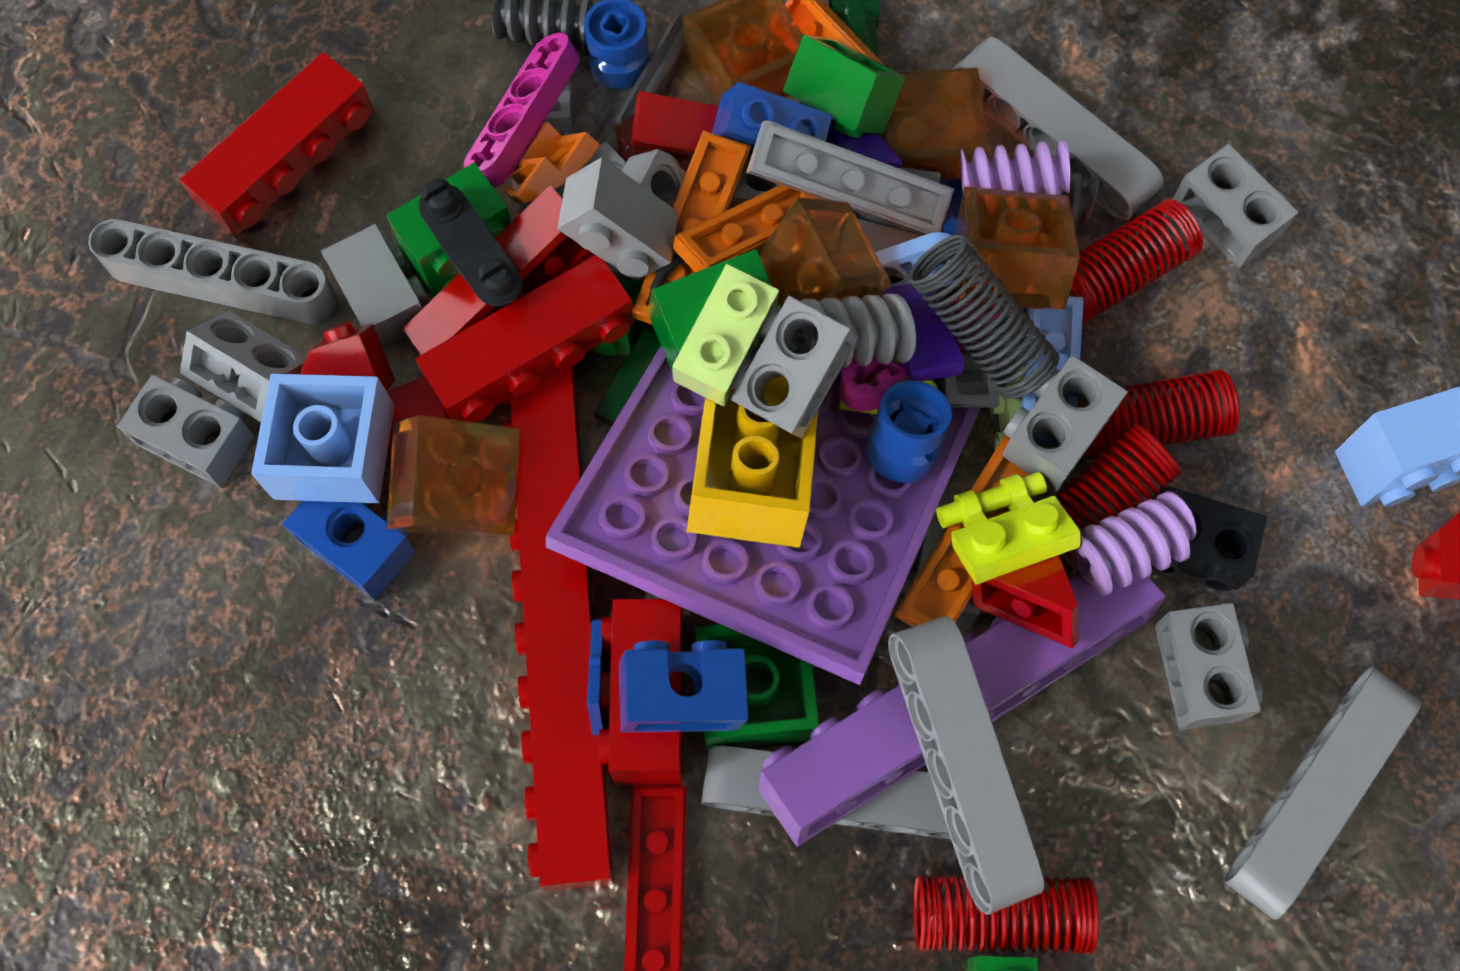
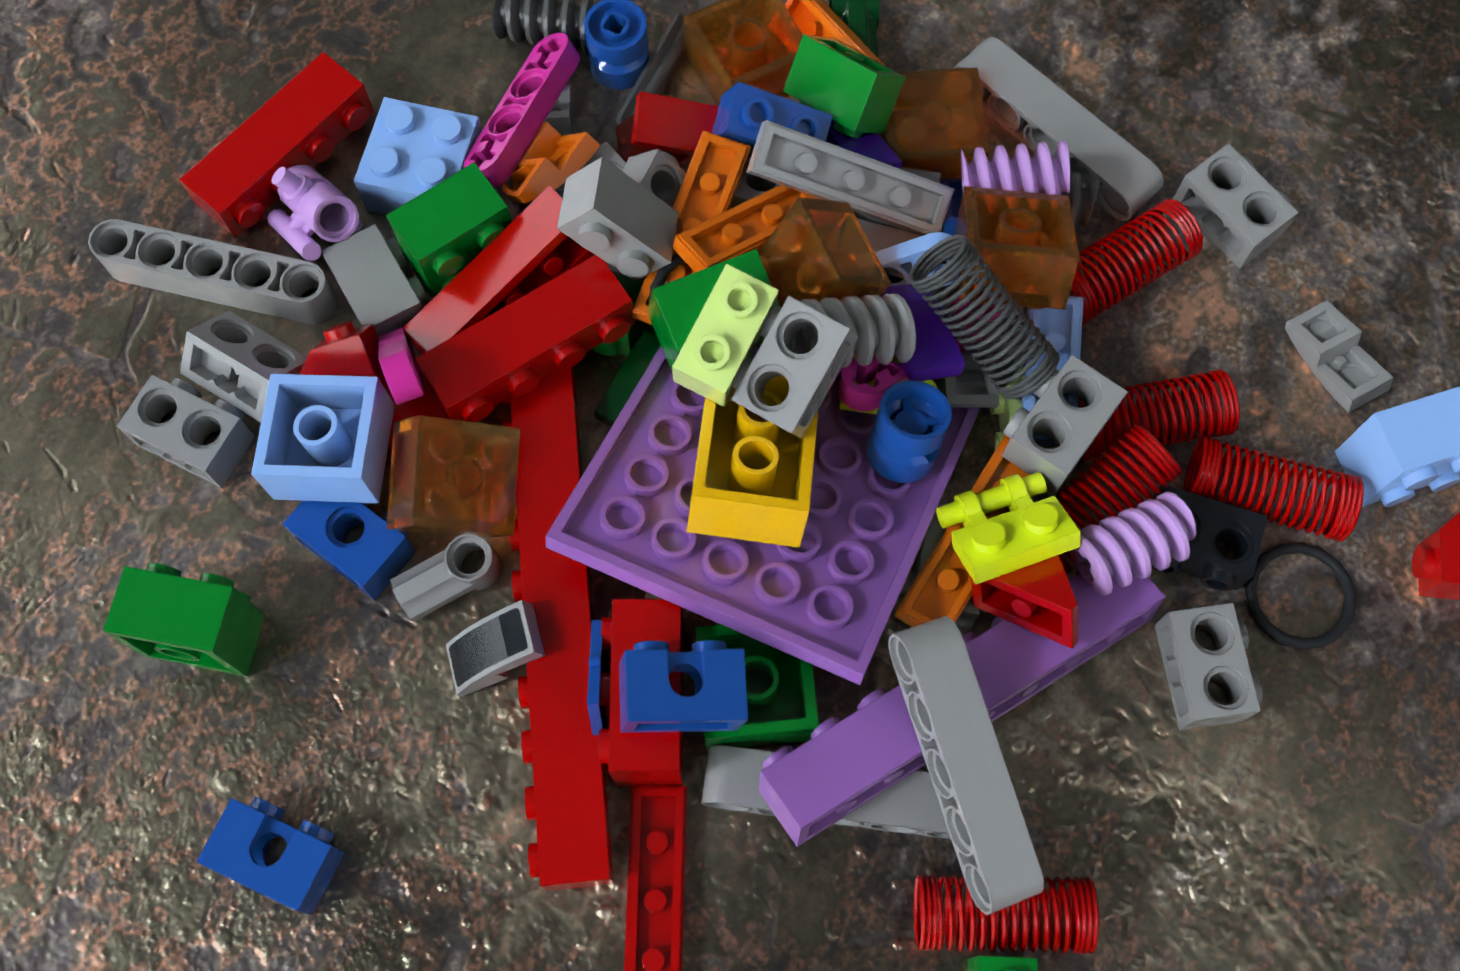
(185, 619): none -> green brick
(240, 848): none -> blue brick
(315, 208): none -> lavender pin
(399, 366): none -> dark pink beam
(412, 152): none -> light blue brick
(442, 579): none -> light grey piece
(469, 243): black piece -> none
(494, 646): none -> slope
(1322, 793): light grey beam -> none
(1332, 353): none -> light grey slope
(1341, 508): none -> red piece
(1341, 573): none -> black piece

